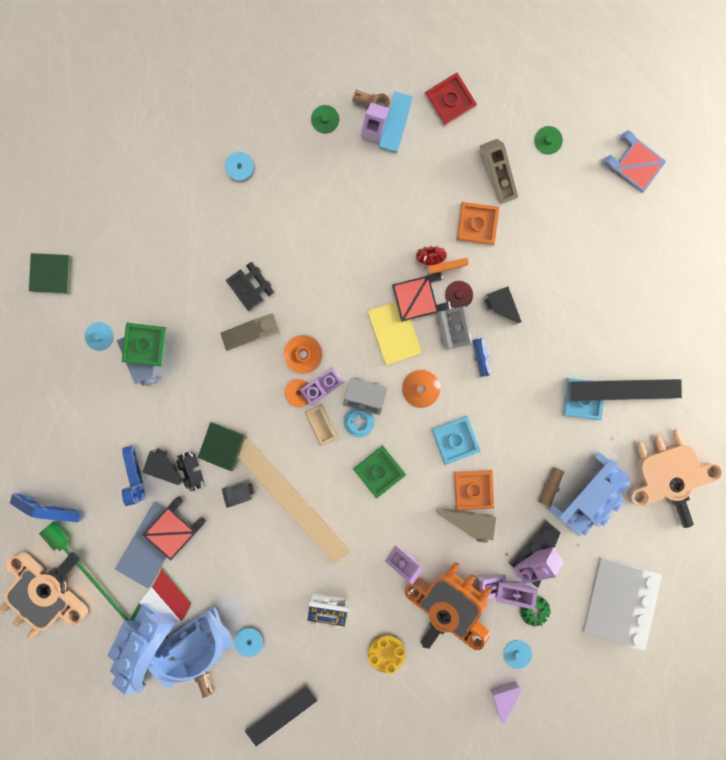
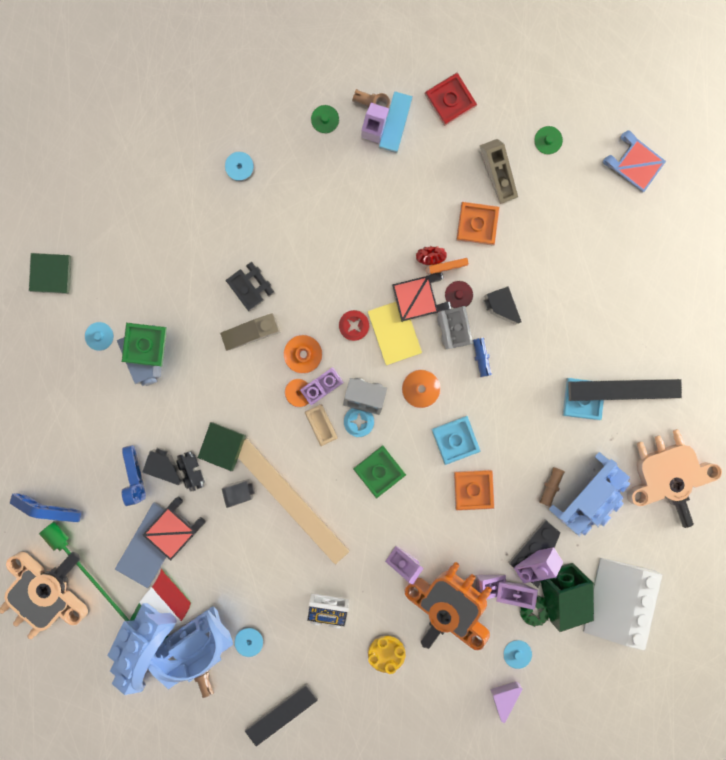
(354, 316): none -> red gear
(475, 524): dark tan slope -> none
(569, 598): none -> dark green slope

